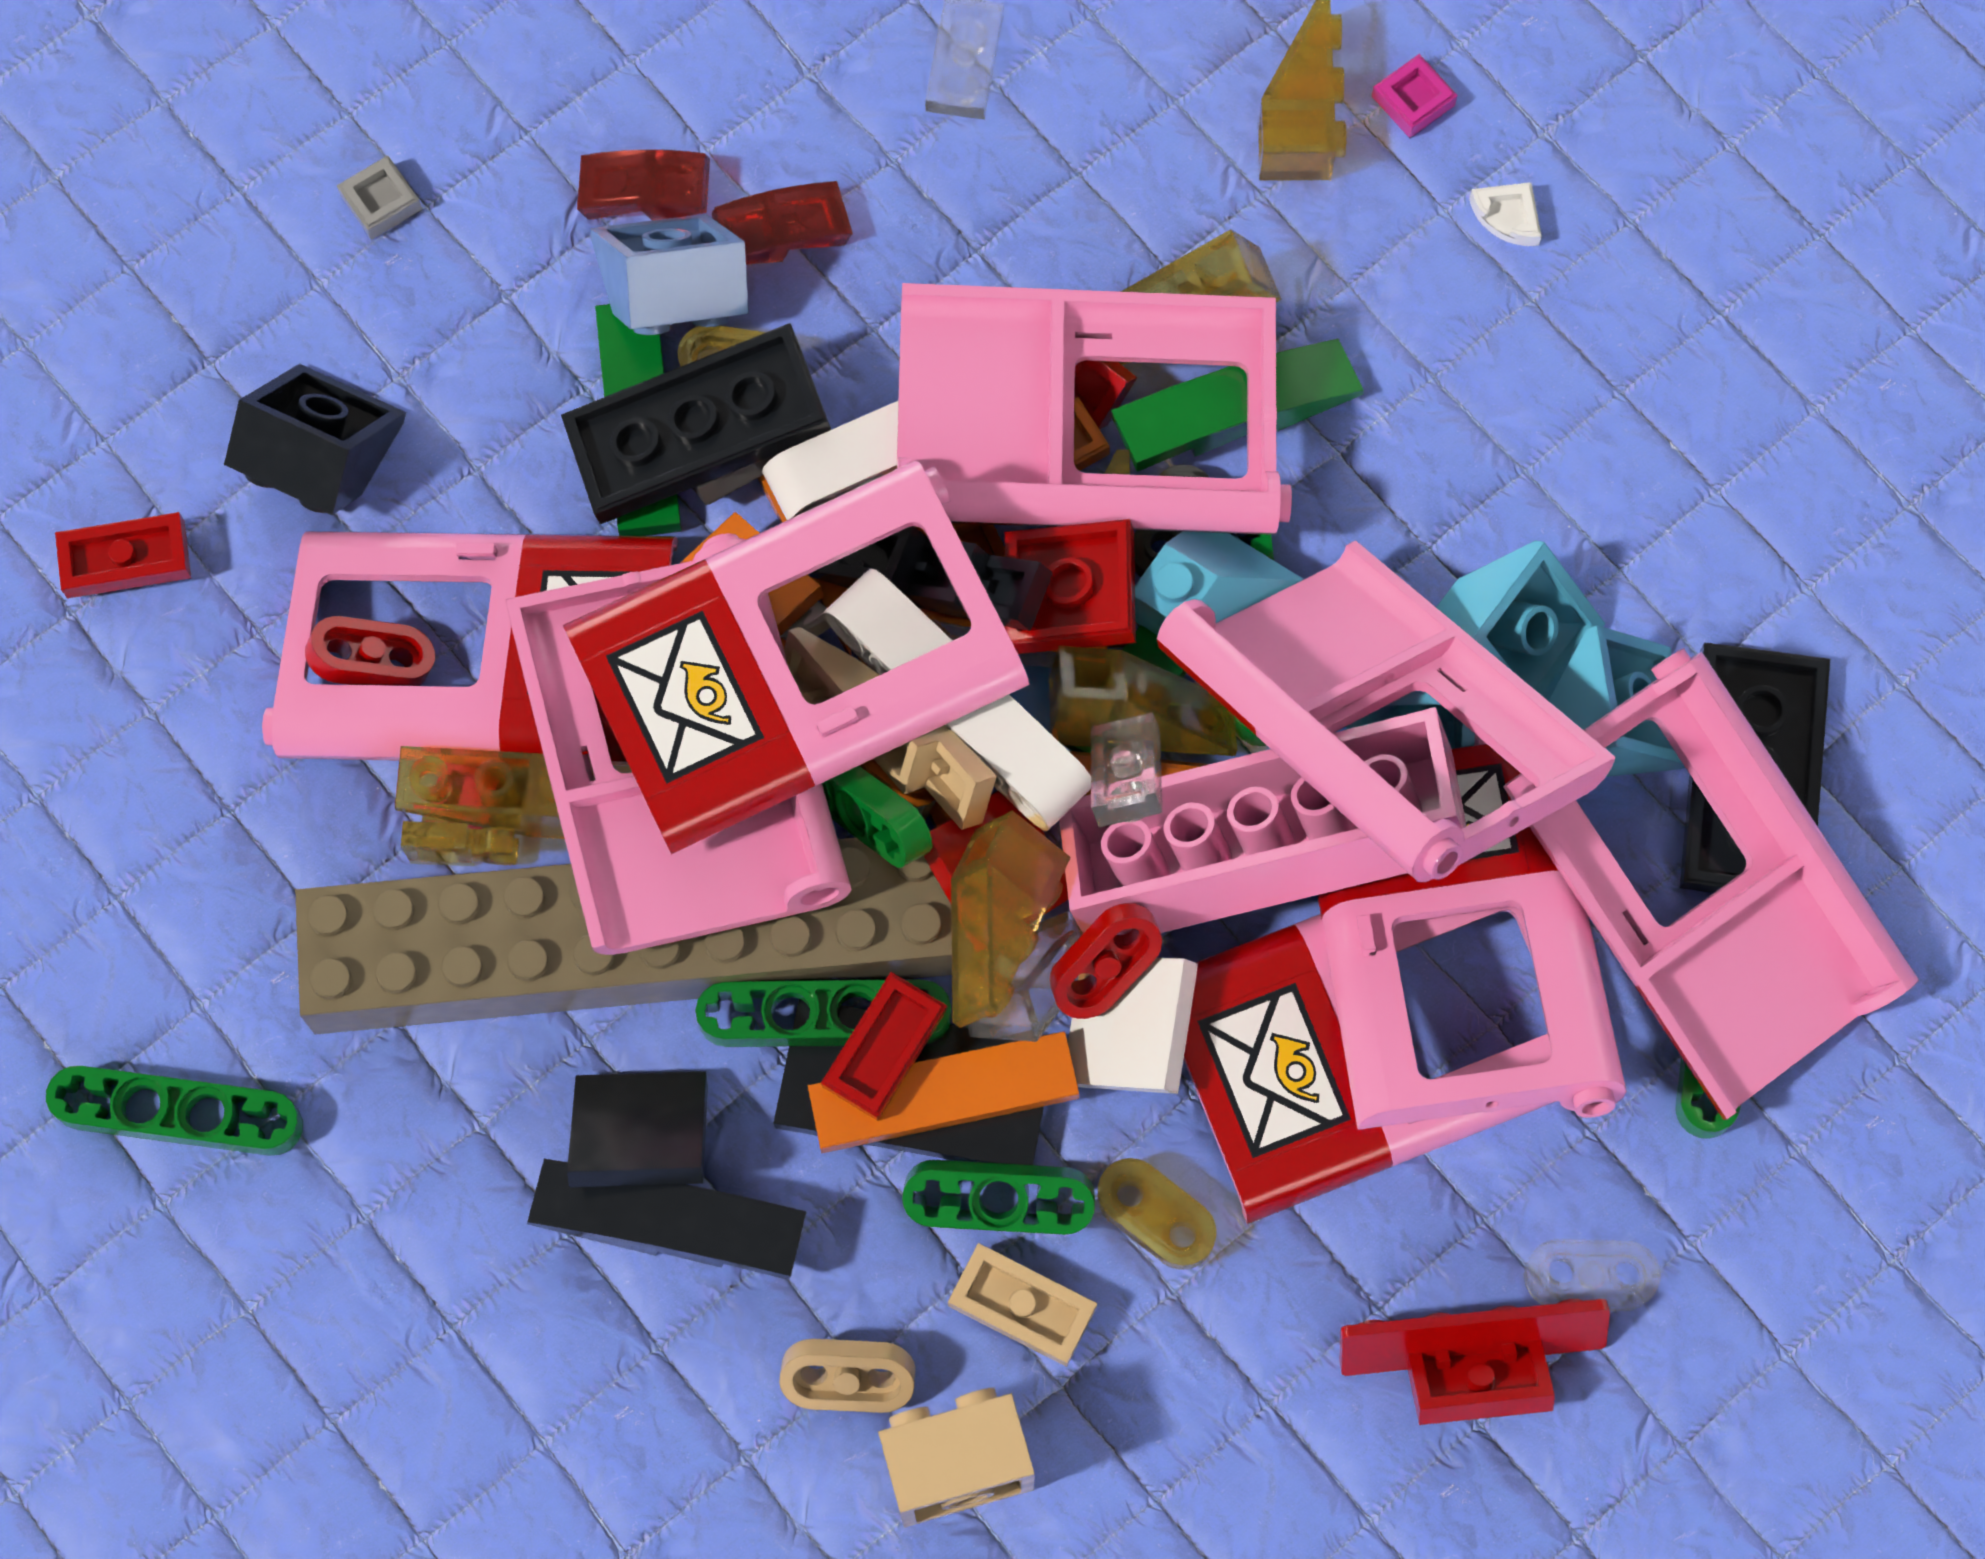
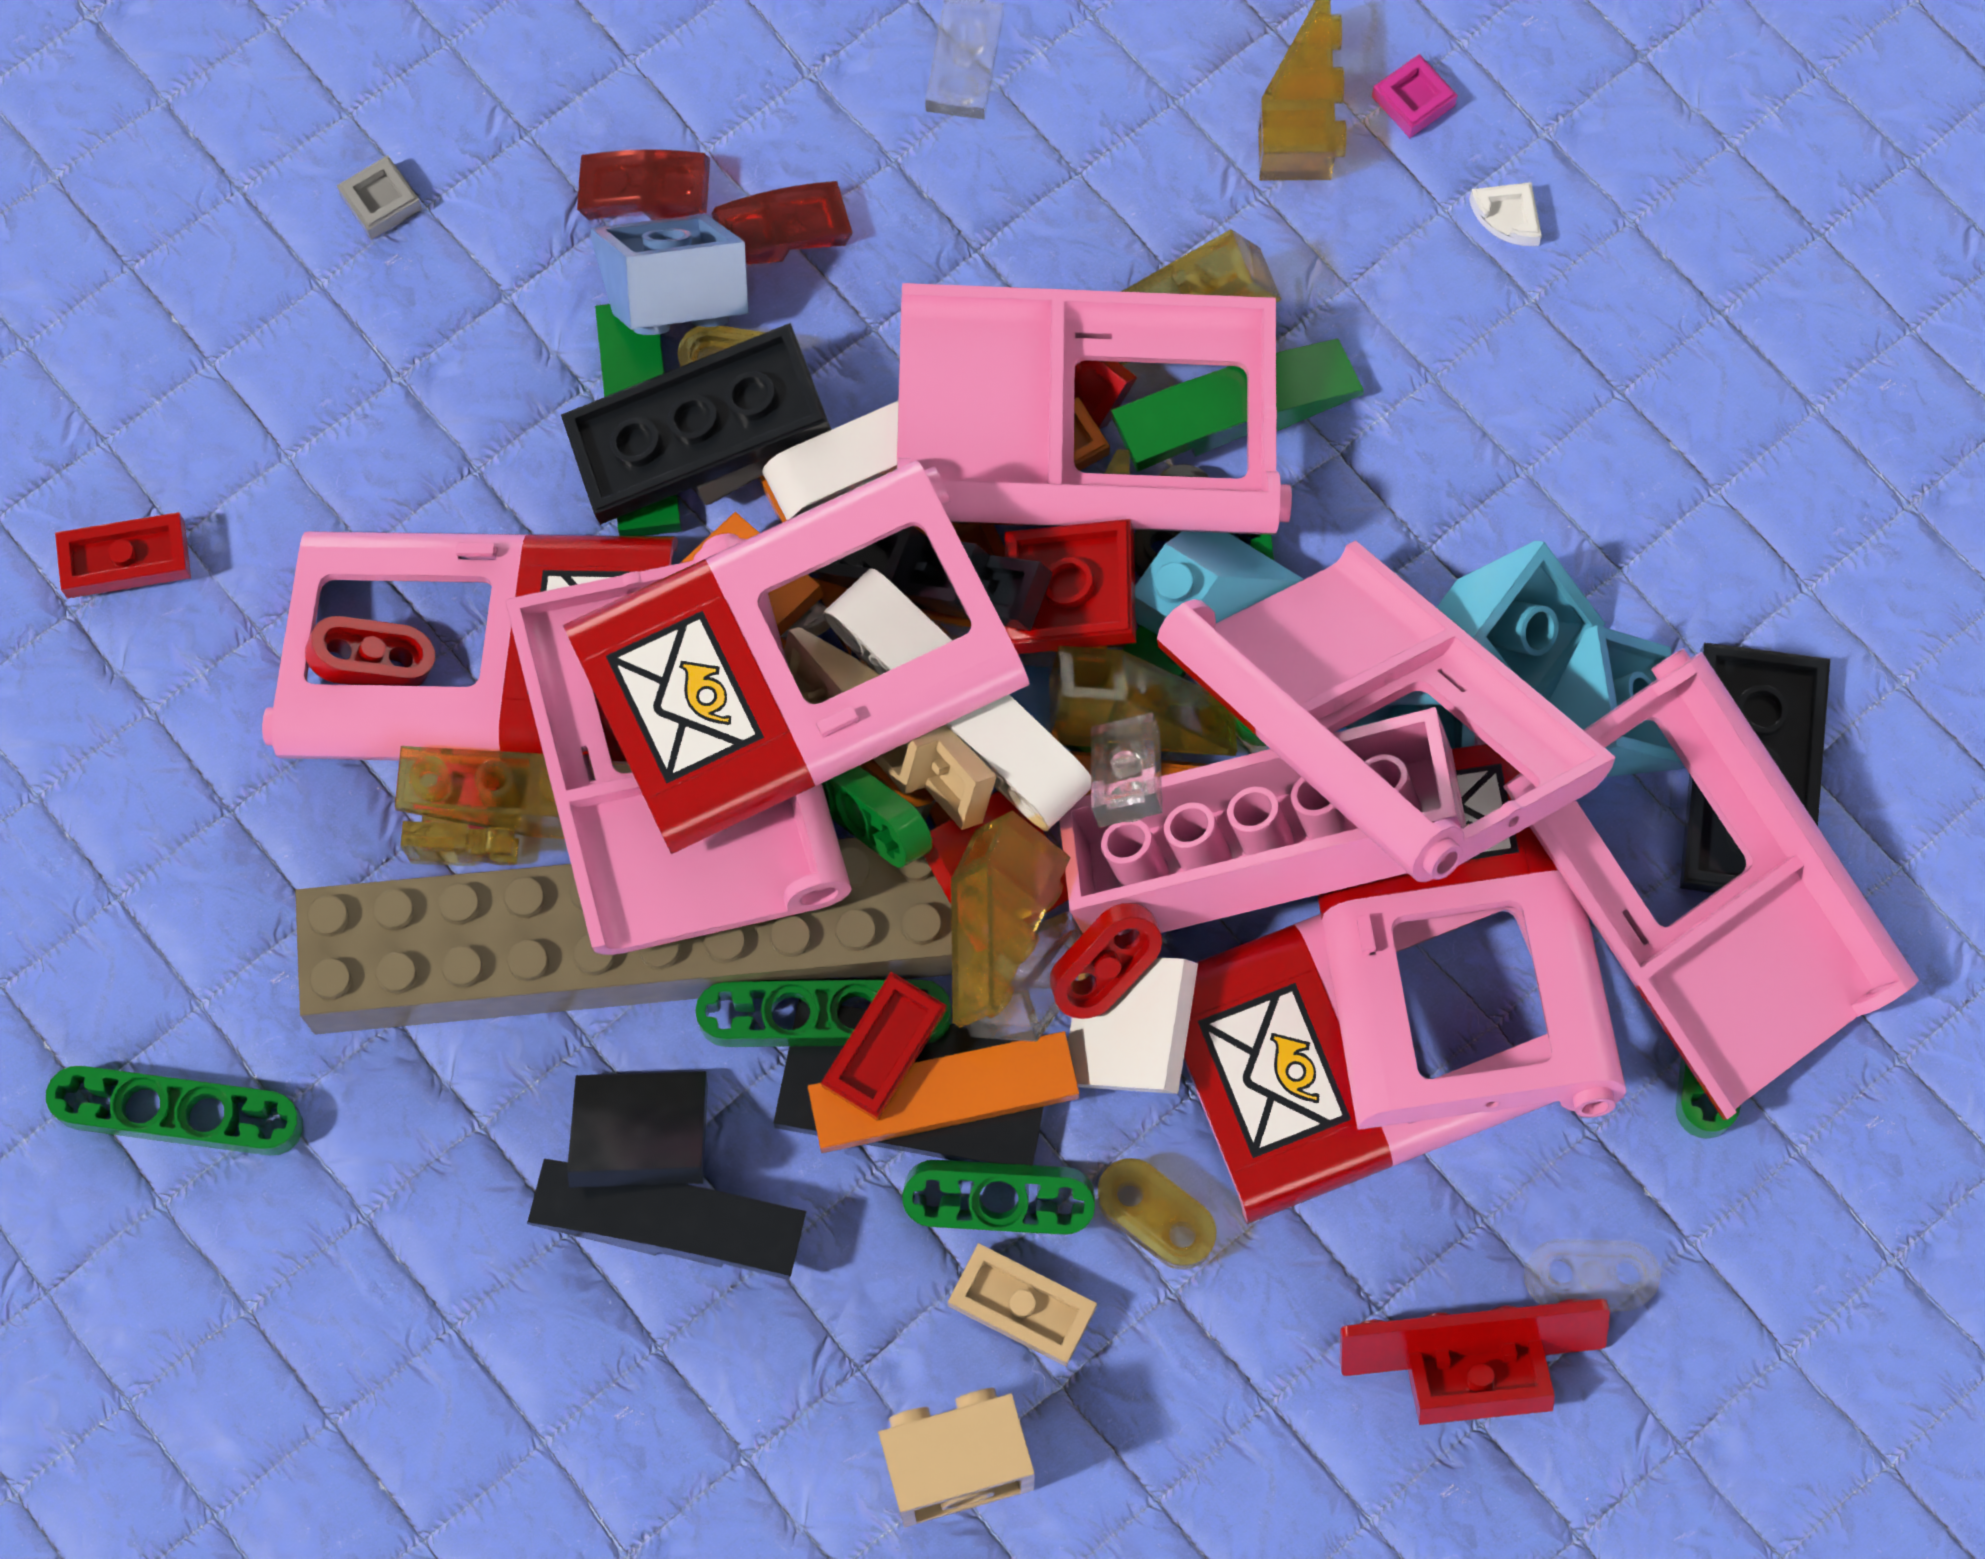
(311, 438): black slope -> none
(847, 1375): tan plate -> none

